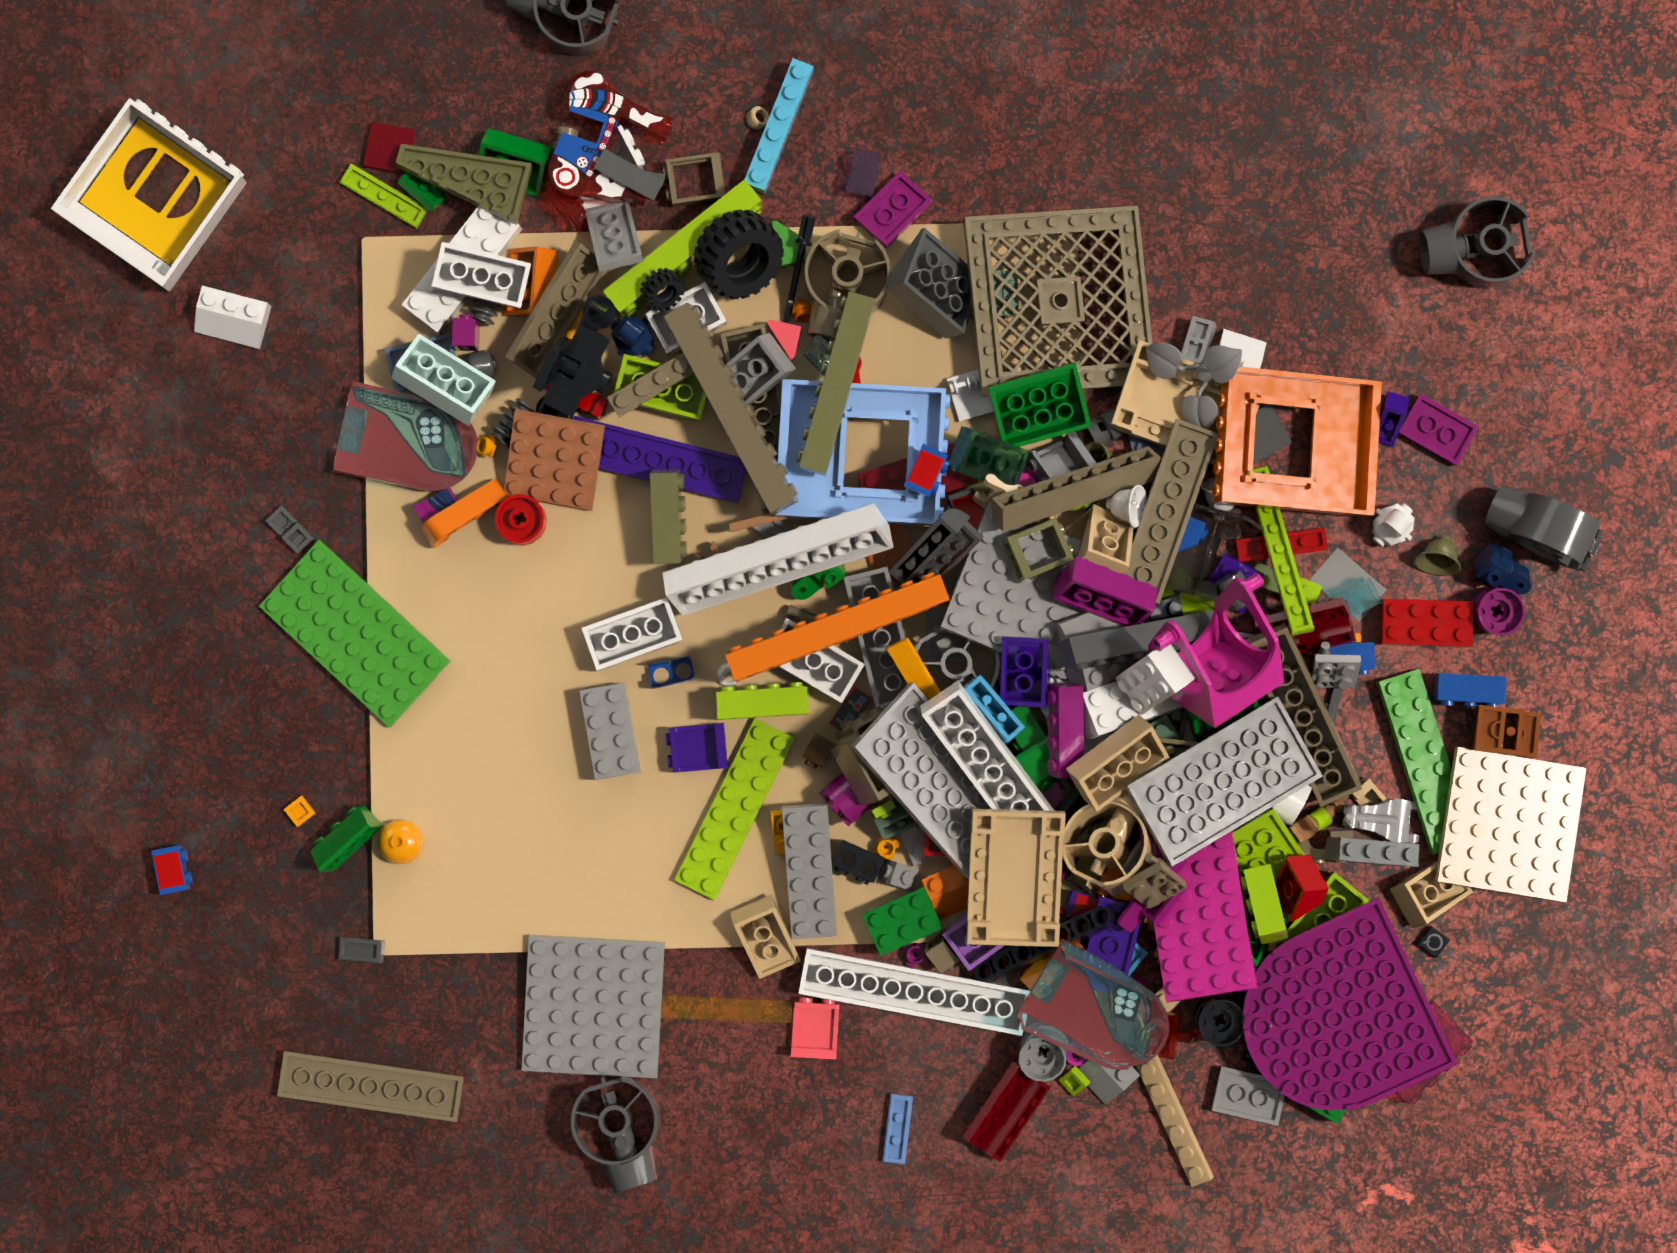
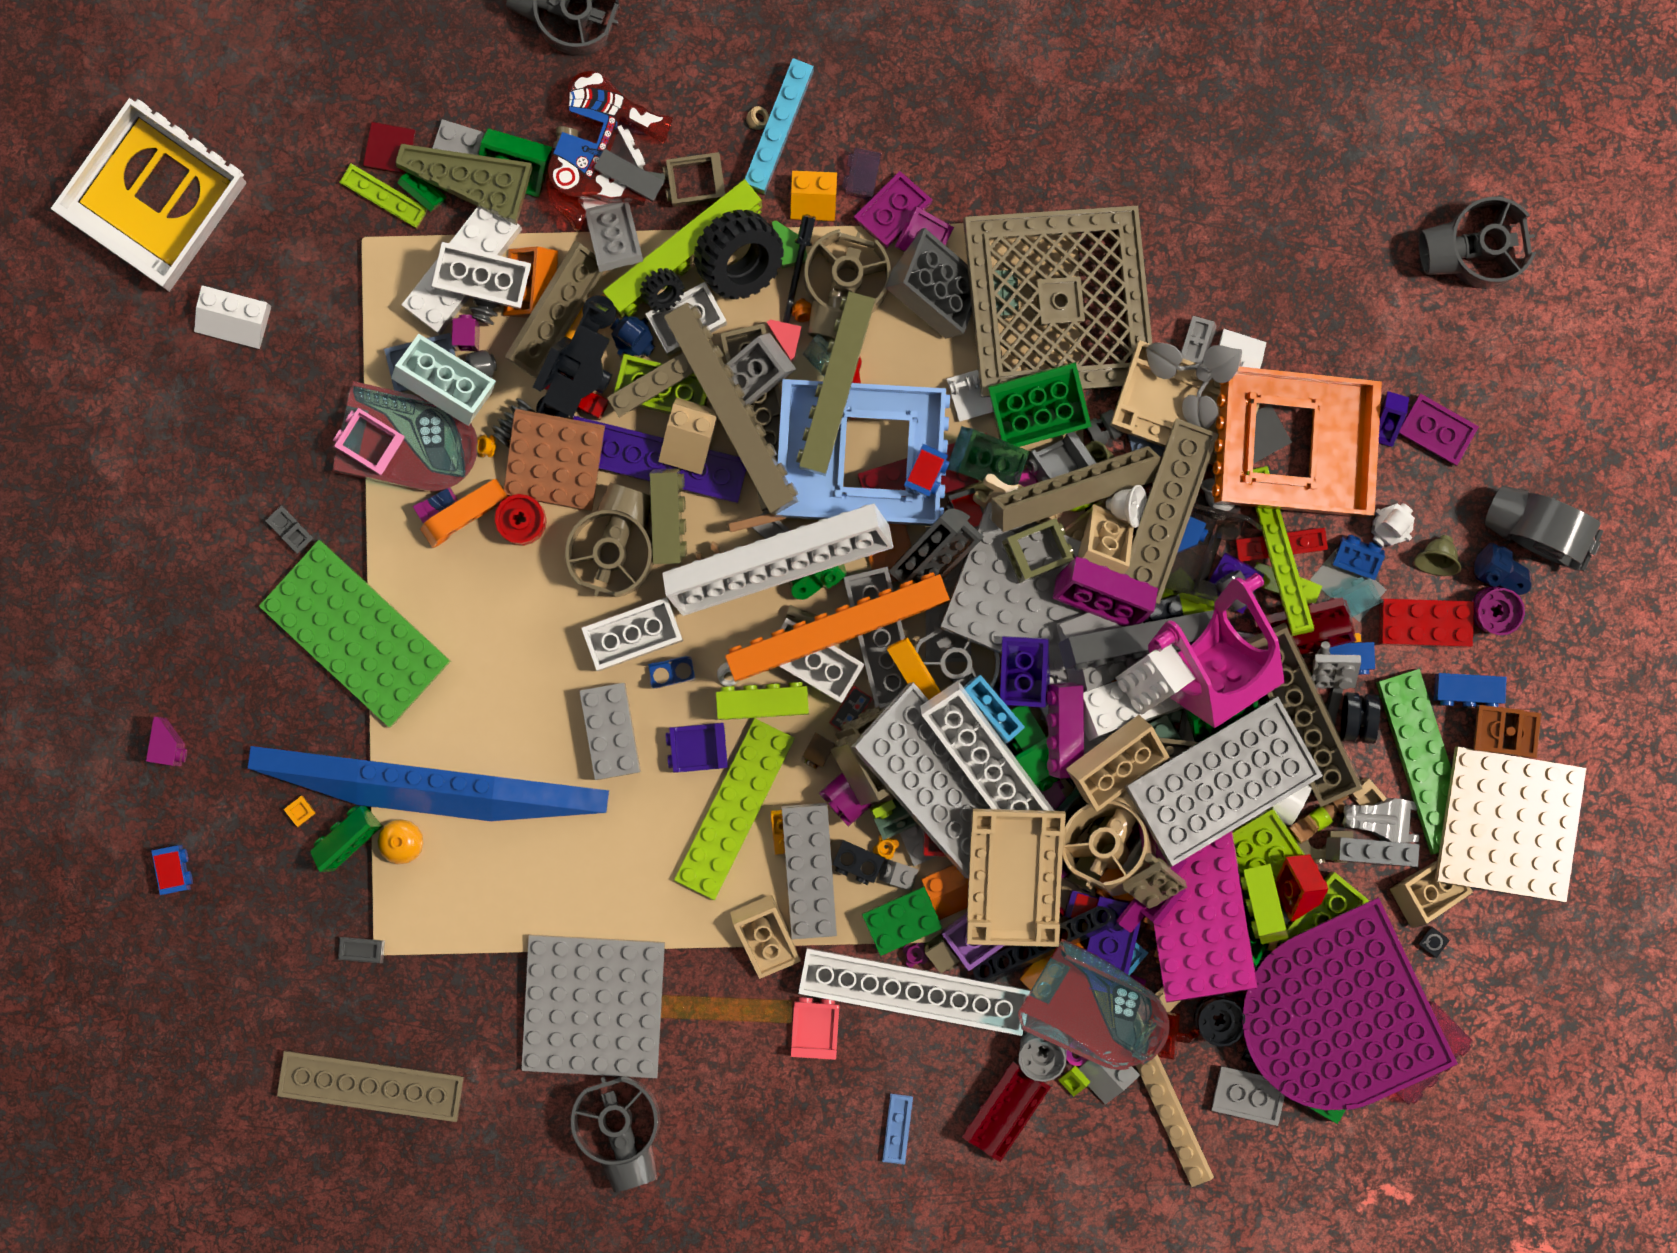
(165, 744): none -> magenta slope
(352, 419): none -> bright pink window
(427, 788): none -> blue wedge
(458, 138): none -> light grey plate
(624, 507): none -> dark tan animal
(688, 435): none -> tan slope
(813, 195): none -> light orange slope
(921, 219): none -> magenta plate
(1359, 556): none -> blue bracket
(1360, 718): none -> black wheel

